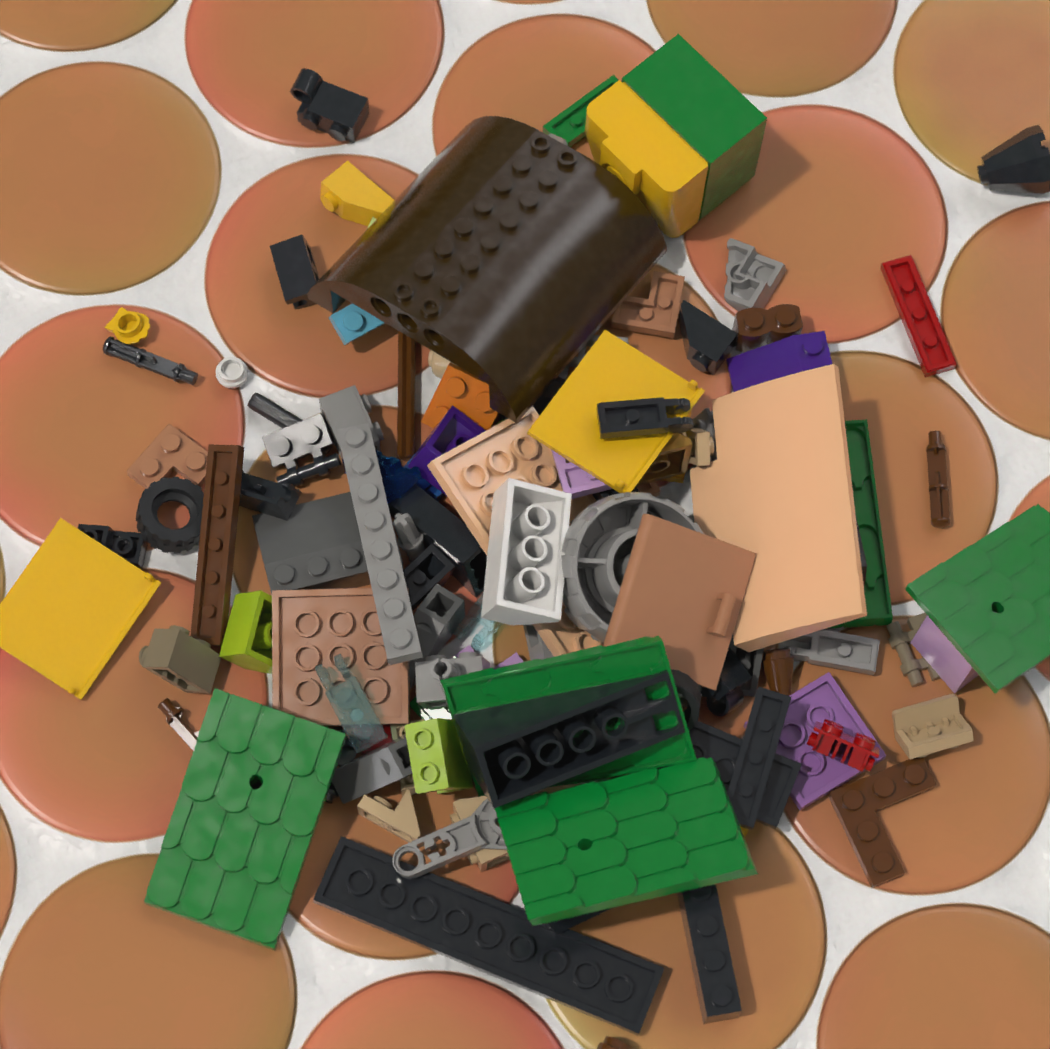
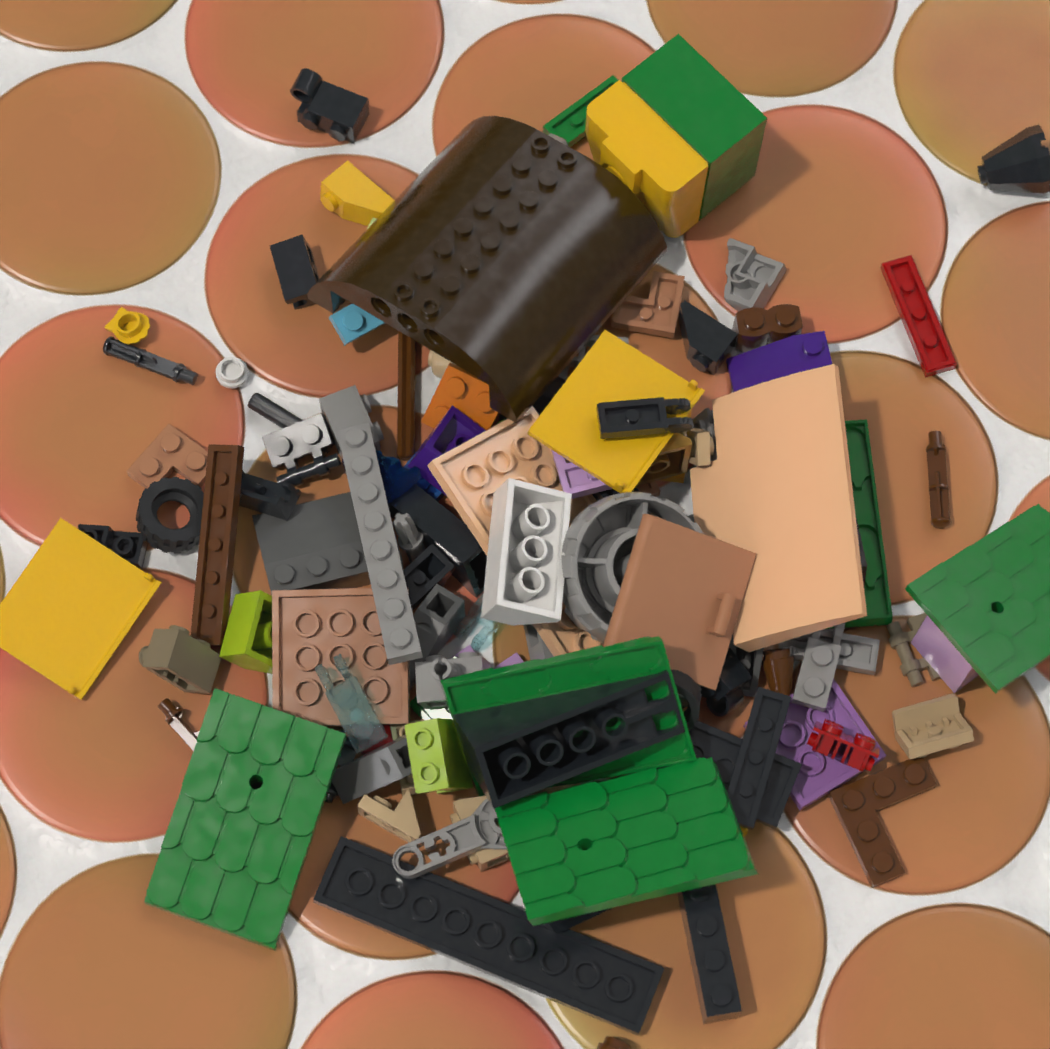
(818, 670): none -> light grey hinge

